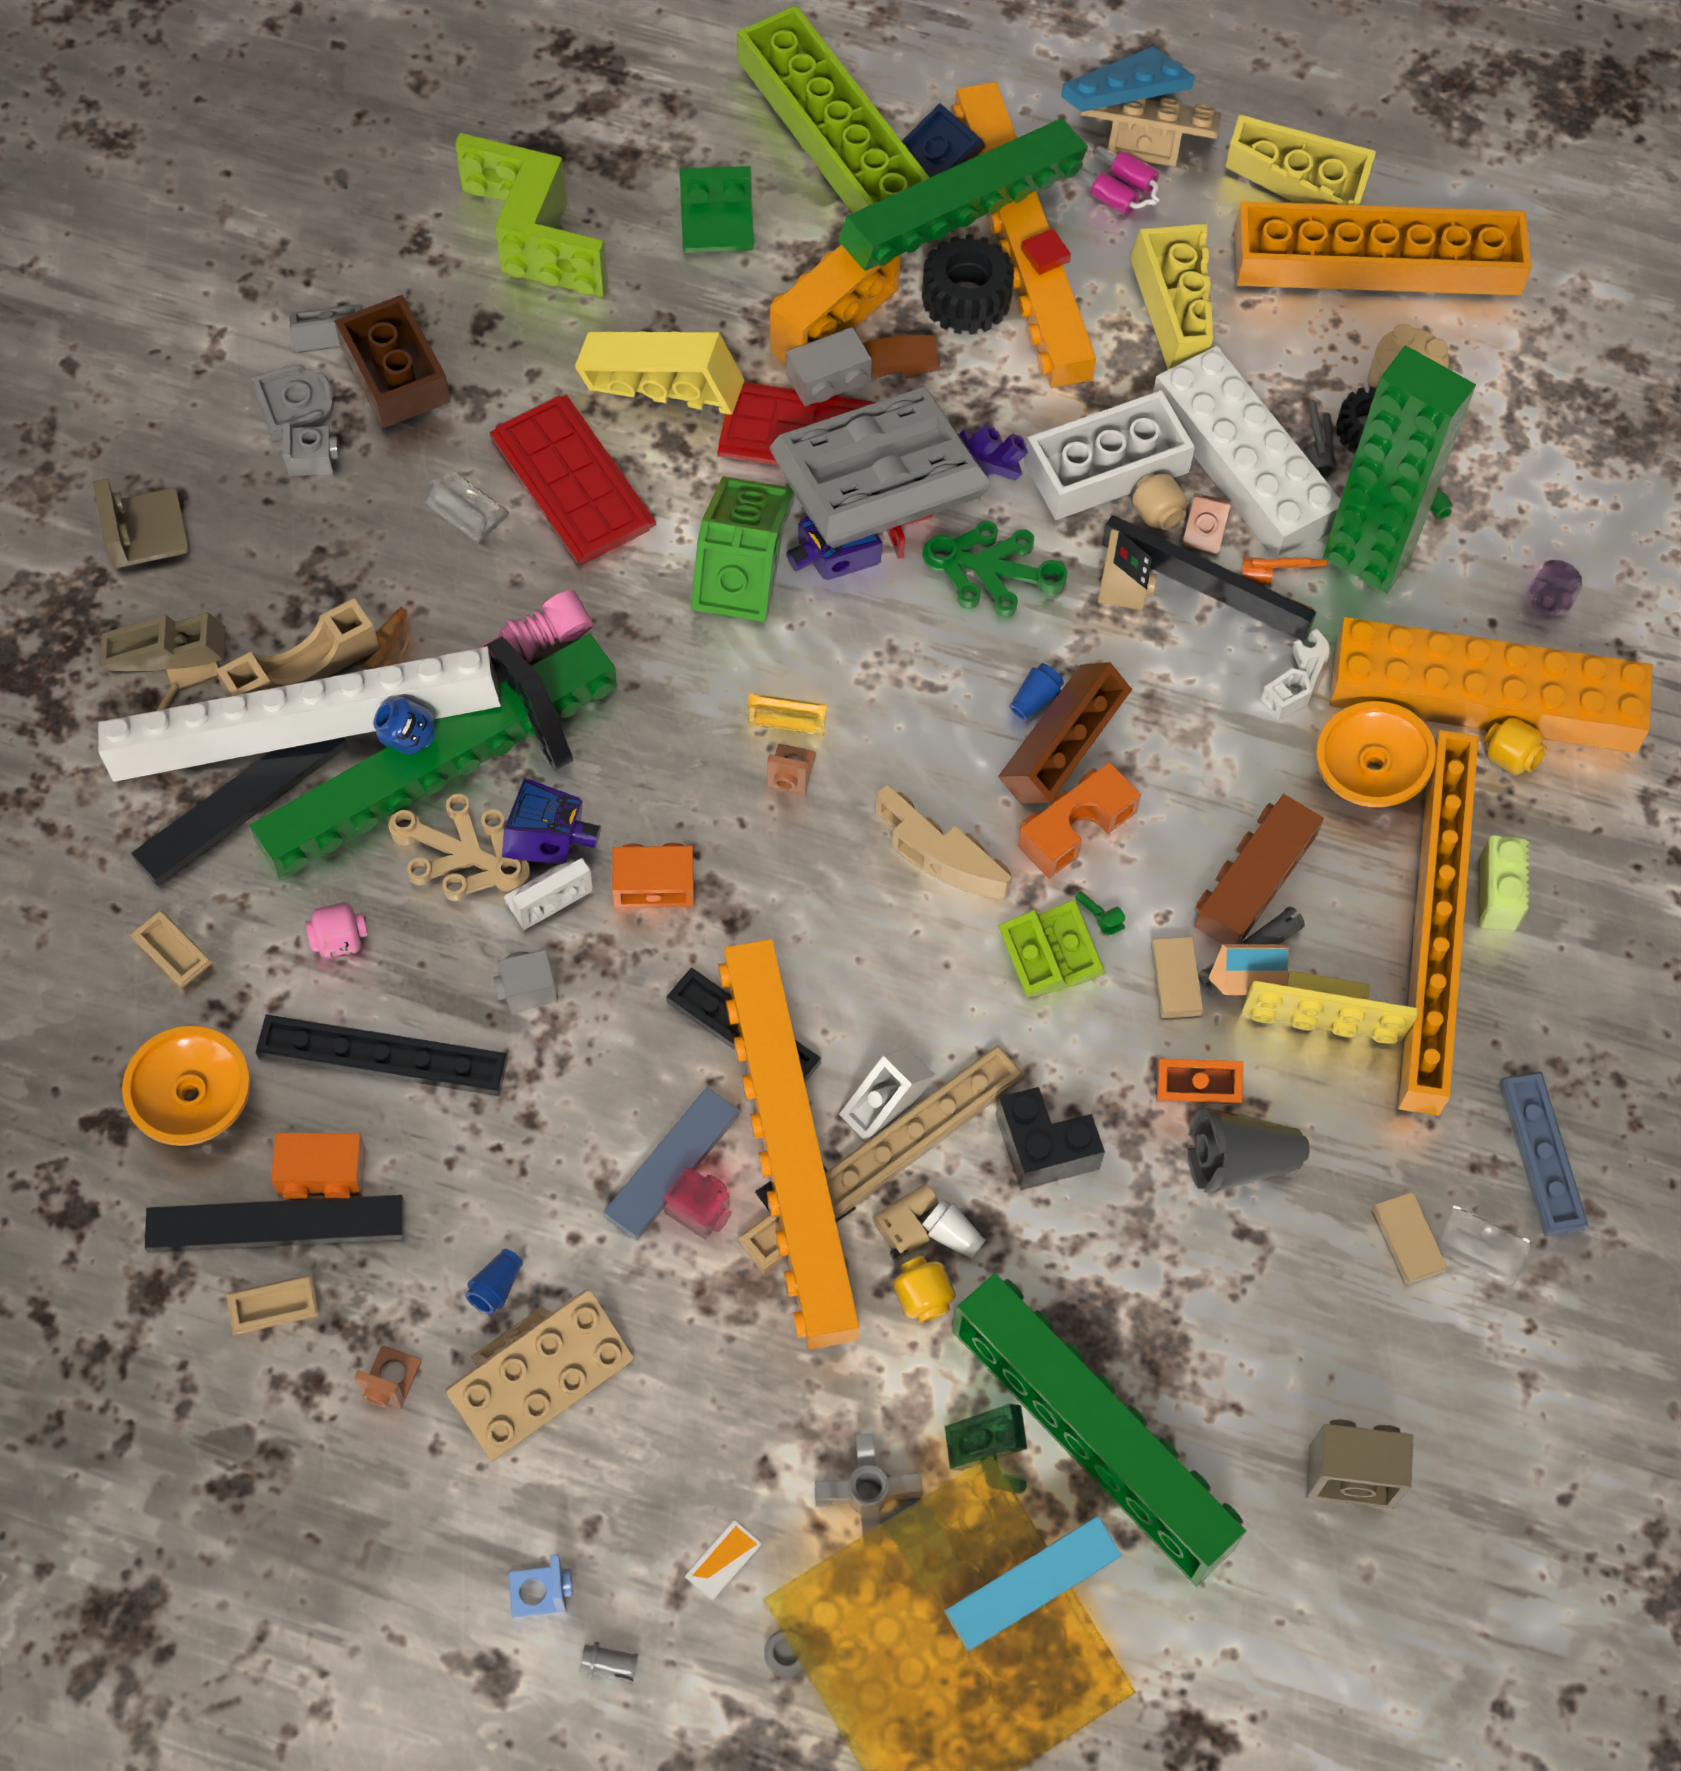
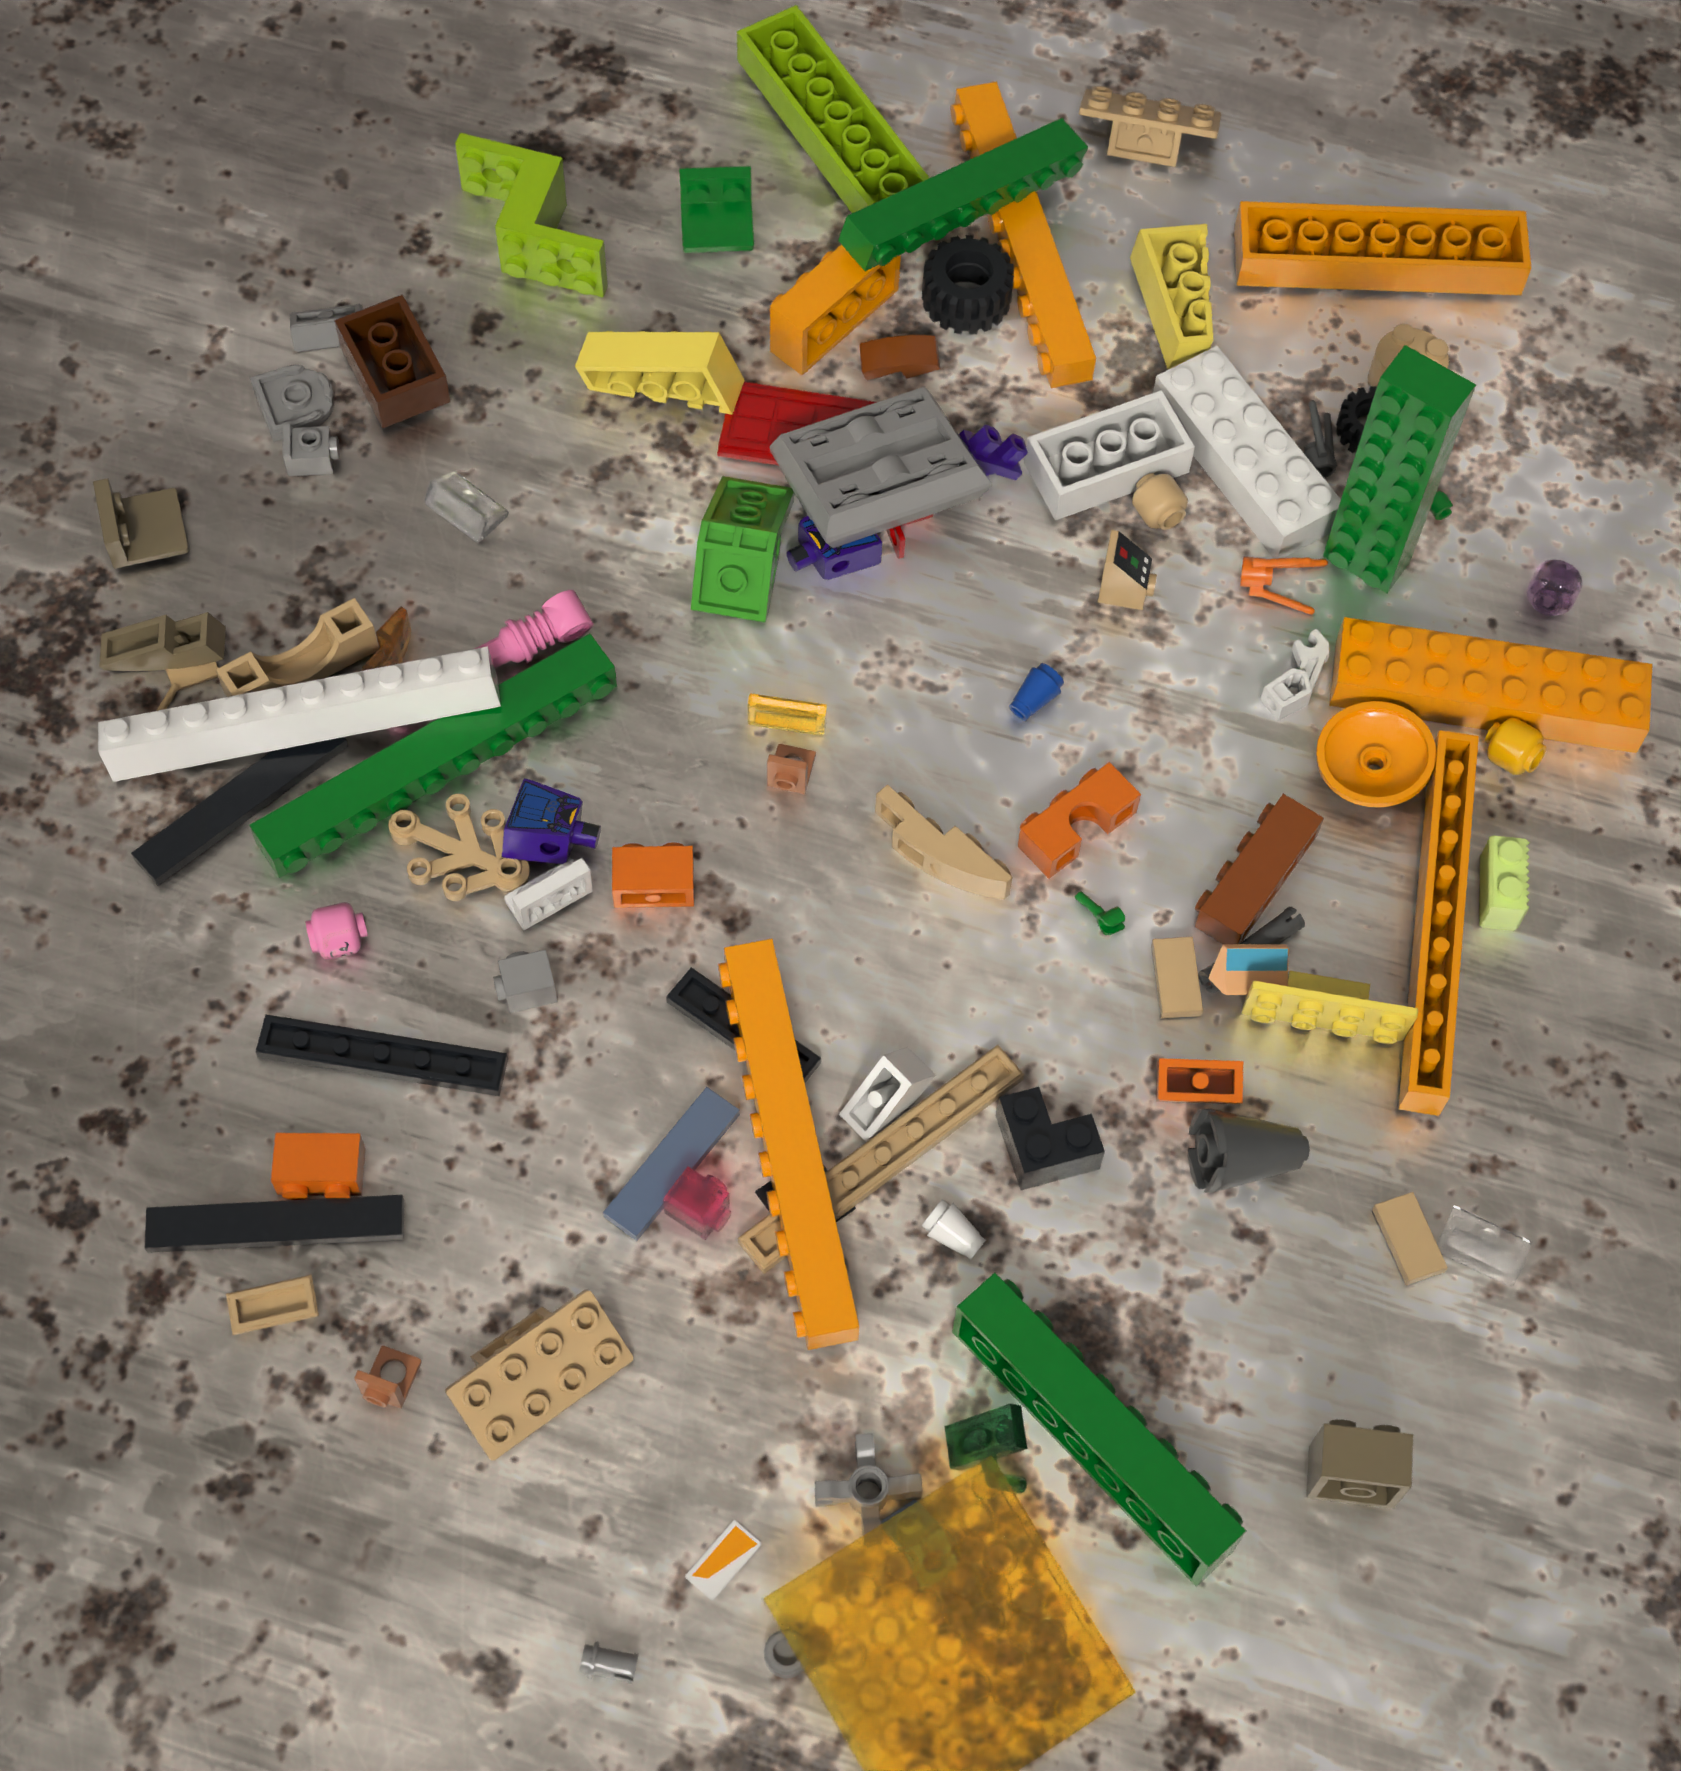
(171, 948): tan tile -> none
(178, 1064): light orange dish -> none
(404, 725): blue head -> none
(494, 1282): blue cone -> none
(535, 698): black beam -> none
(557, 1584): light blue bracket -> none
(572, 479): red piece -> none
(828, 366): light grey brick -> none
(900, 1224): tan piece -> none
(924, 1290): yellow head -> none
(942, 142): dark blue tile -> none
(990, 564): green plant -> none
(1032, 1583): medium azure tile -> none
(1045, 251): red tile -> none
(1051, 949): lime slope -> none
(1065, 733): dark orange brick -> none
(1127, 169): dark pink piece -> none
(1128, 80): dark azure wing -> none
(1206, 523): bracket -> none
(1217, 581): black tile -> none
(1299, 163): light yellow wedge -> none
(1543, 1154): sand blue tile -> none

